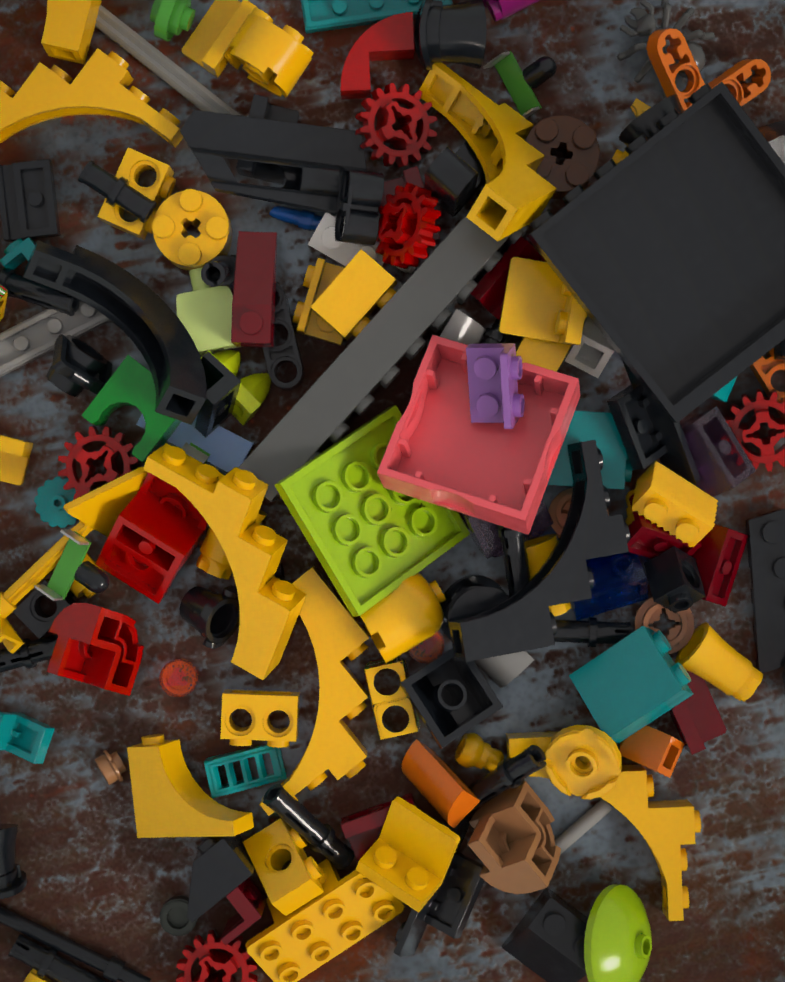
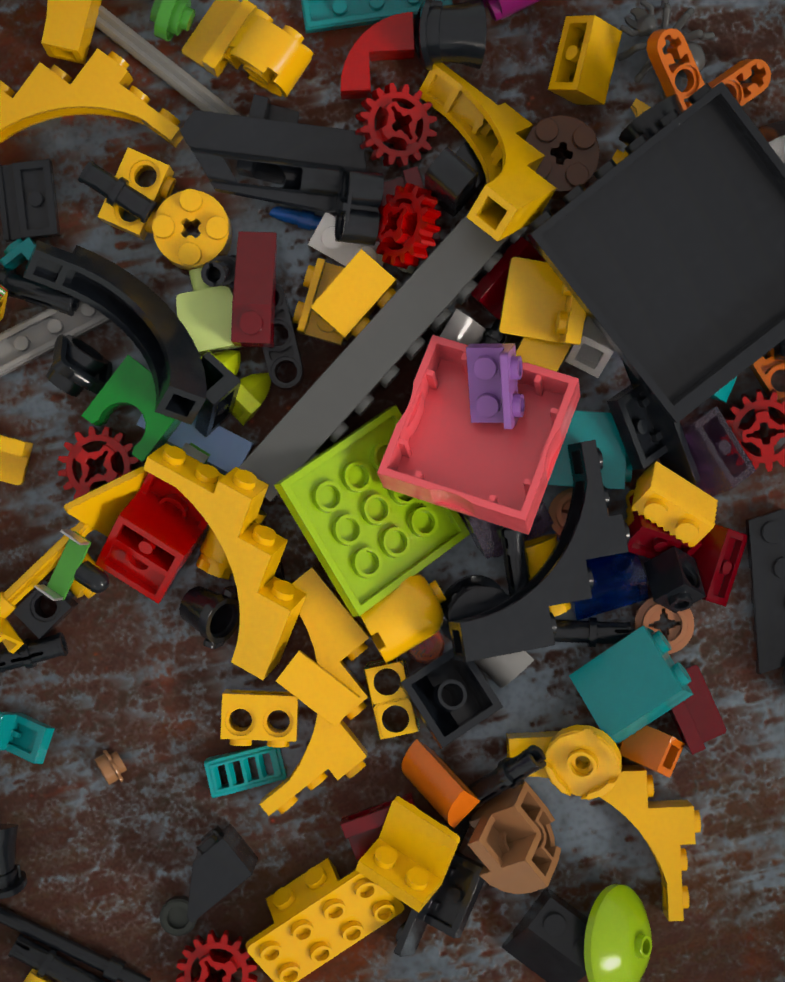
(51, 501): teal piece -> none
(96, 647): red brick -> none
(170, 799): yellow arch -> none
(178, 677): clear red tile -> none
(249, 904): dark red panel -> none
(269, 852): yellow brick -> none
(317, 688): none -> yellow tile
(320, 836): black pin -> none
(476, 753): yellow piece -> none
(520, 83): piece -> none
(582, 825): light grey bar -> none
(585, 60): none -> yellow brick
(719, 663): yellow plant -> none

